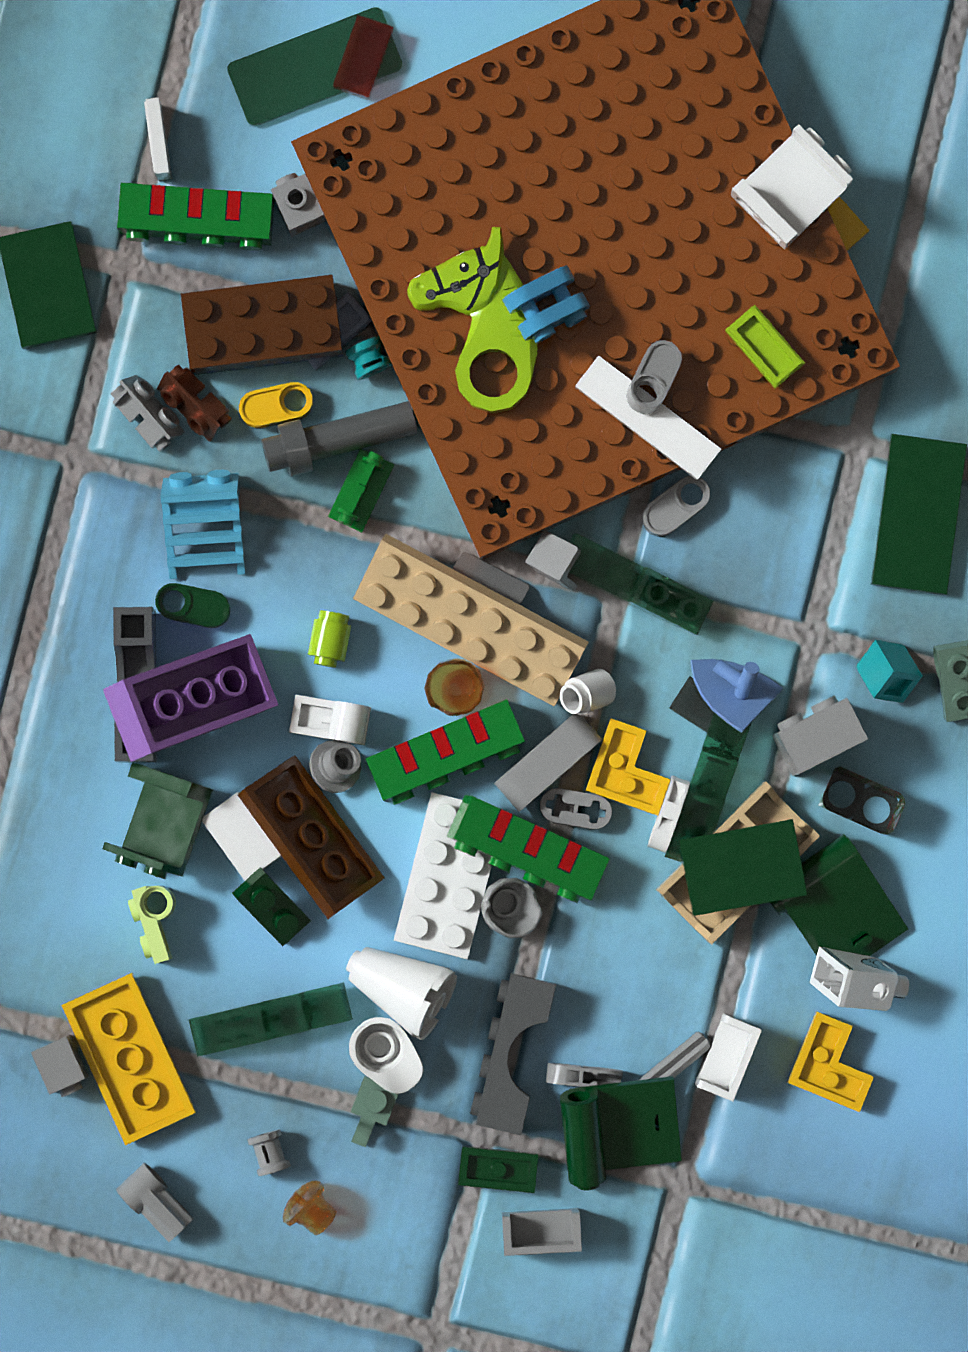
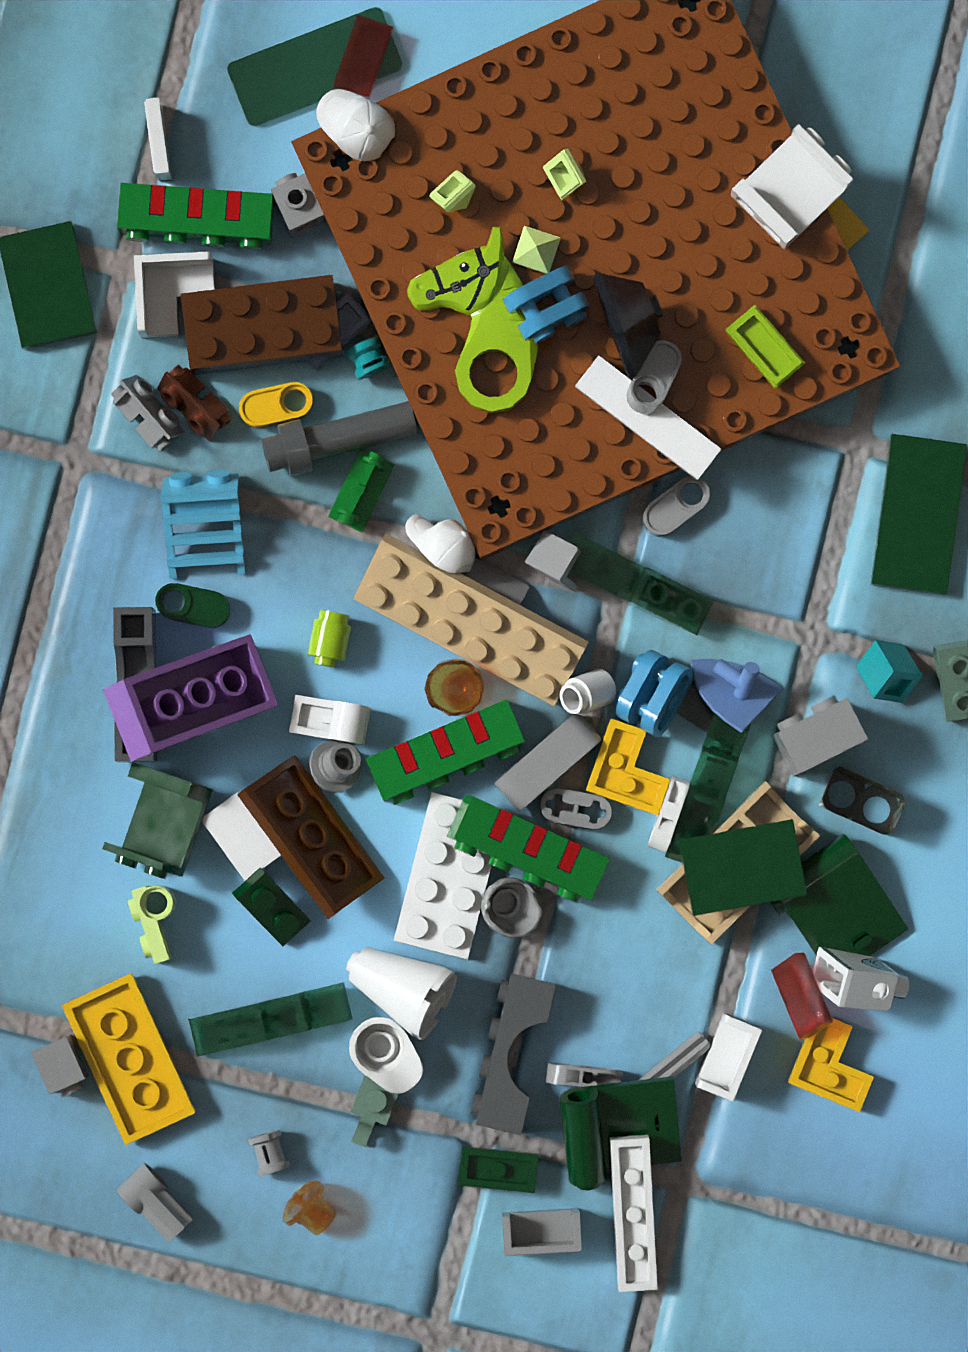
(160, 284): none -> white panel
(355, 124): none -> white piece
(443, 544): none -> white piece
(454, 192): none -> yellowish green slope
(536, 250): none -> yellowish green slope
(564, 173): none -> yellowish green slope
(630, 318): none -> black slope
(633, 1213): none -> white plate
(653, 692): none -> dark azure brick
(801, 995): none -> clear red tile

